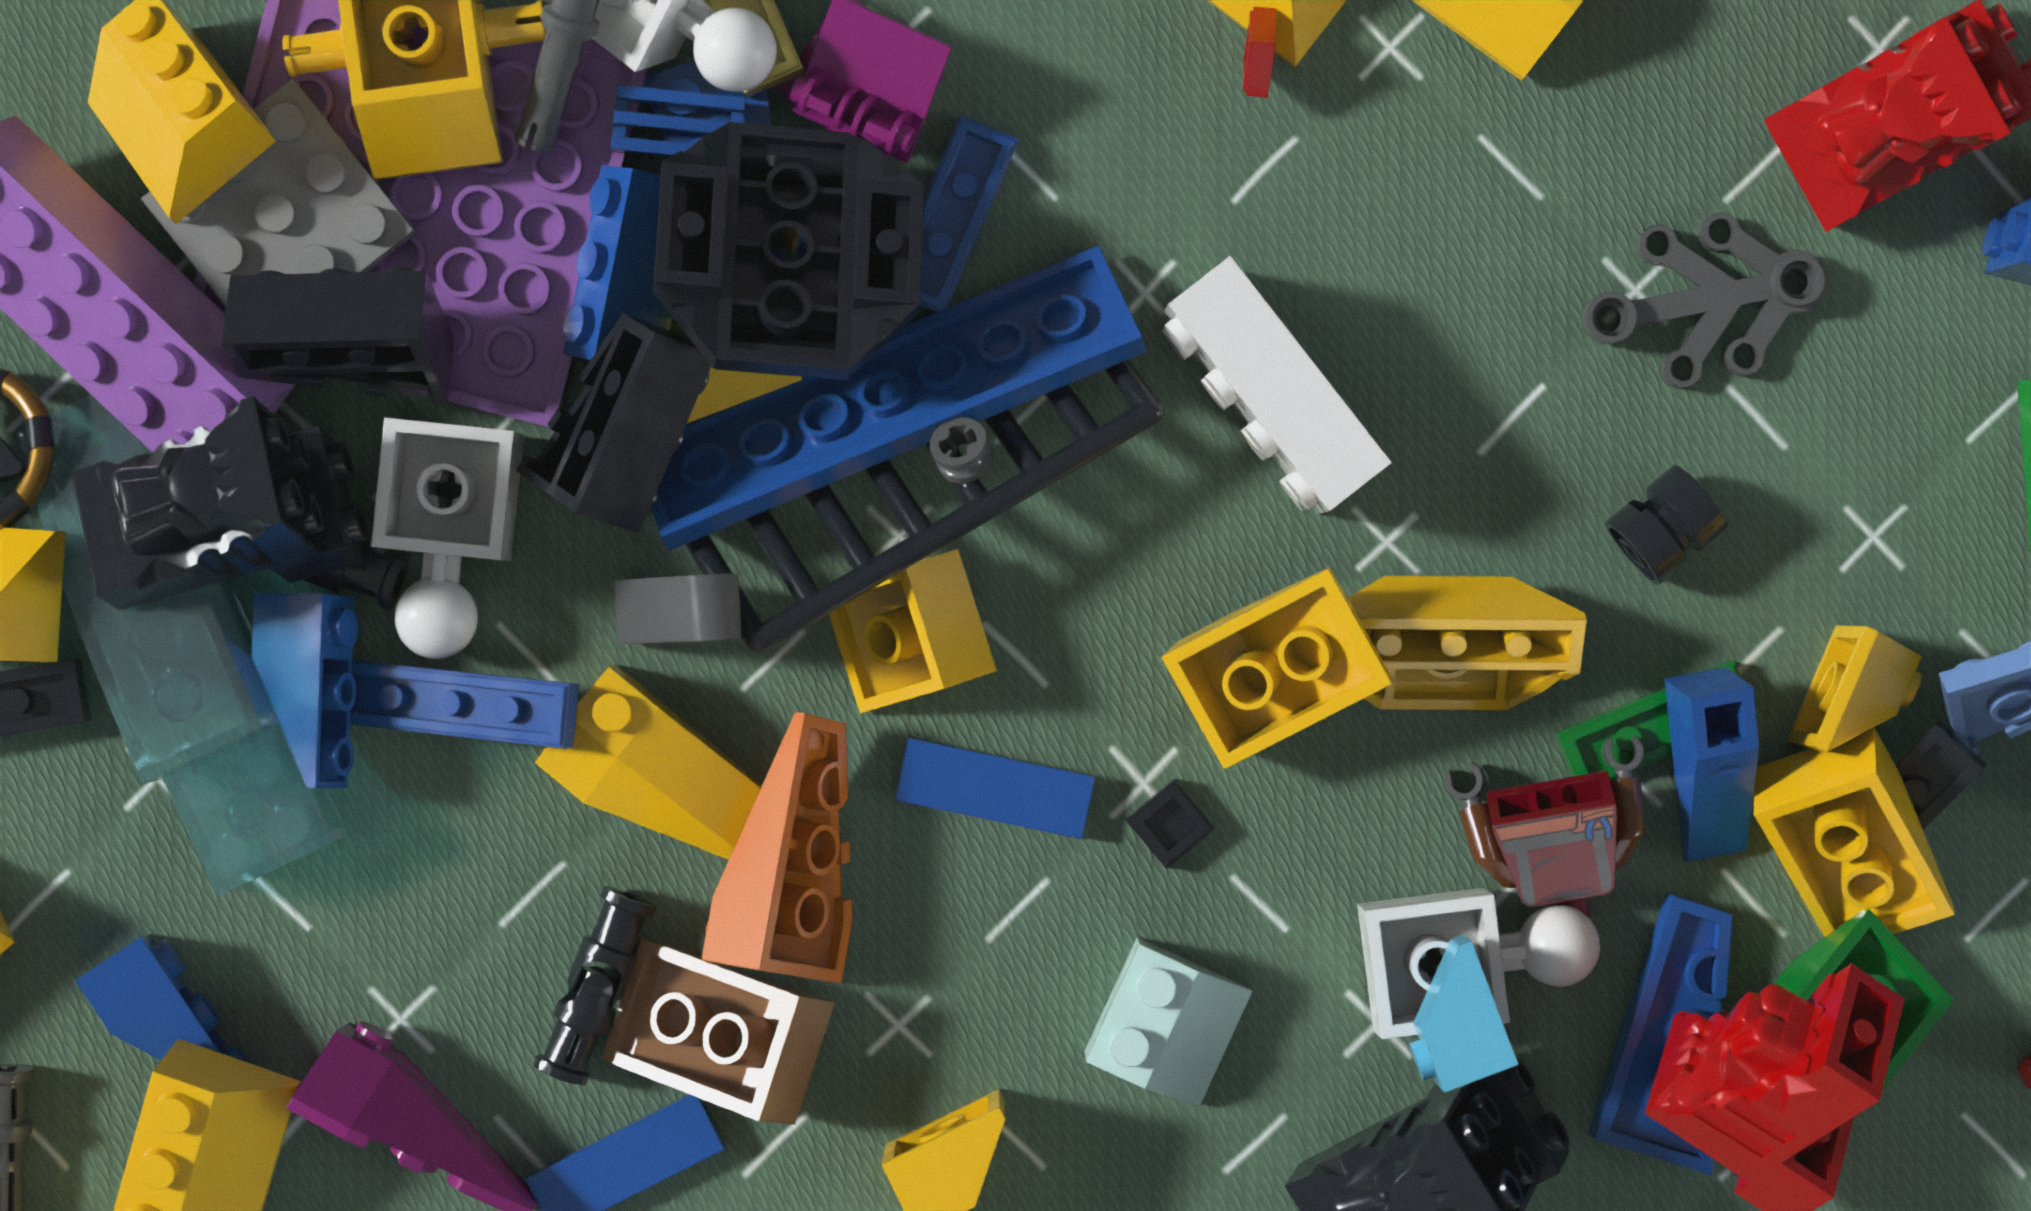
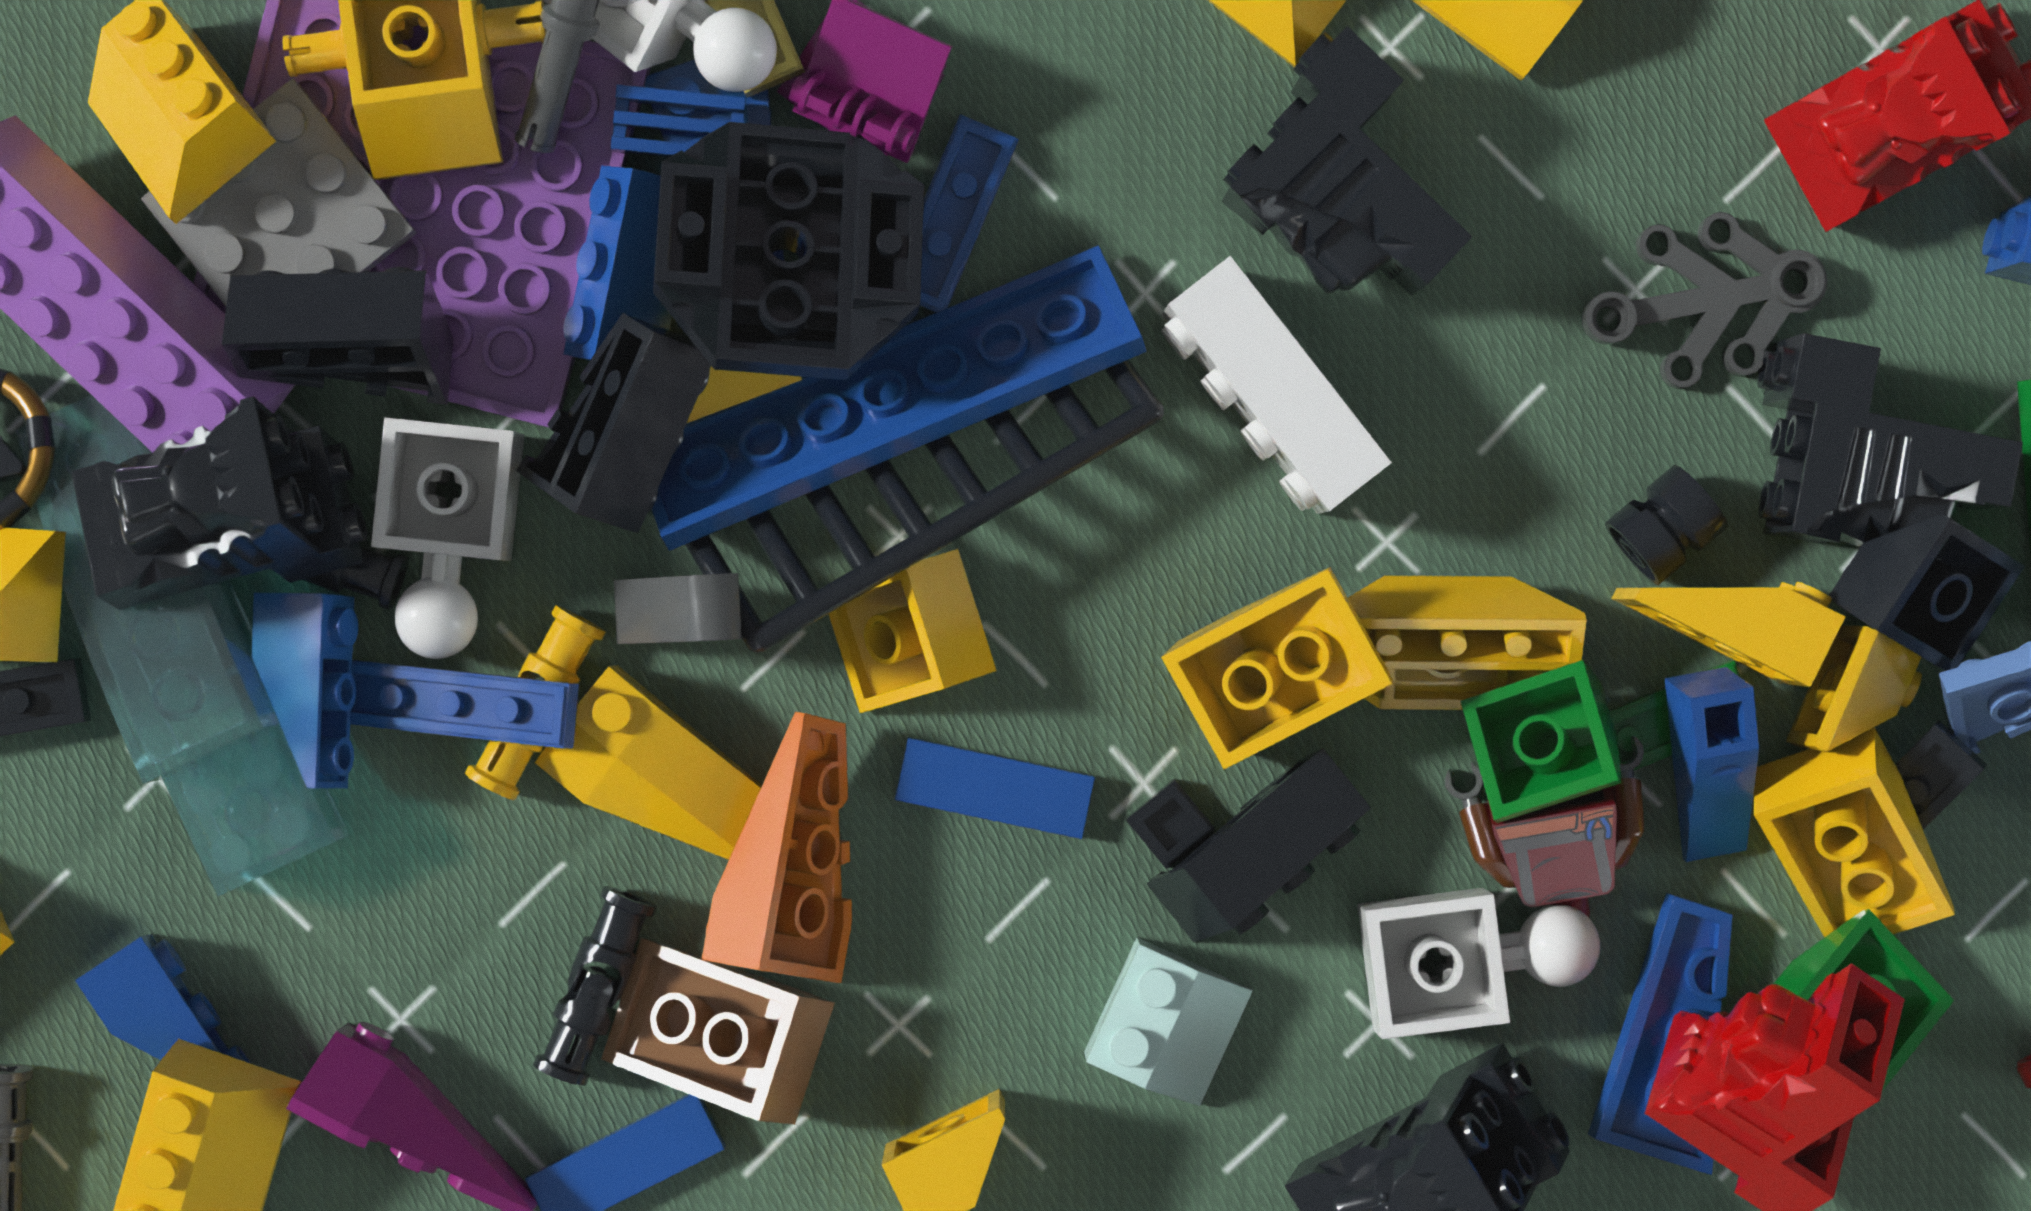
(555, 660): none -> yellow piece
(979, 451): dark grey bush -> none
(1259, 51): red tile -> none
(1262, 849): none -> black wedge
(1332, 188): none -> black brick
(1460, 1023): medium azure slope -> none
(1543, 740): none -> green slope
(1768, 629): none -> yellow slope
(1858, 470): none -> black brick
(1928, 587): none -> black slope

